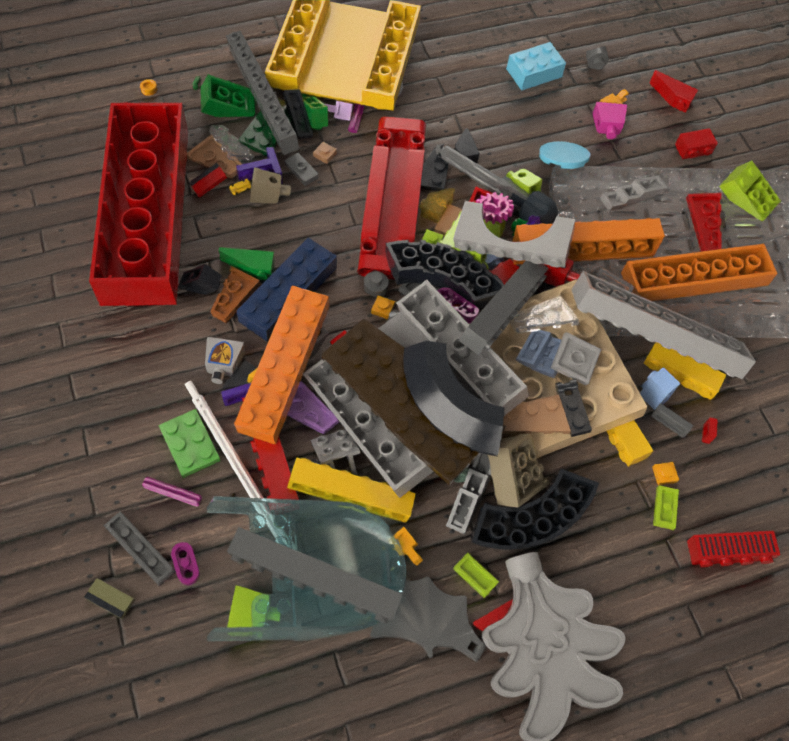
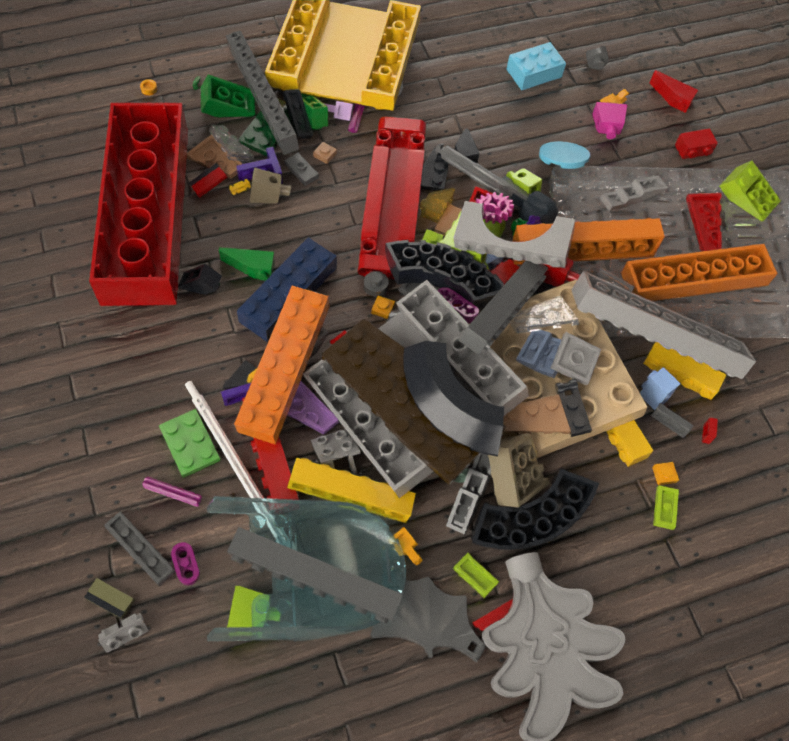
(114, 637): none -> light grey hinge
(223, 357): light grey torso -> none
(236, 291): dark orange wing -> none
(733, 548): red brick -> none

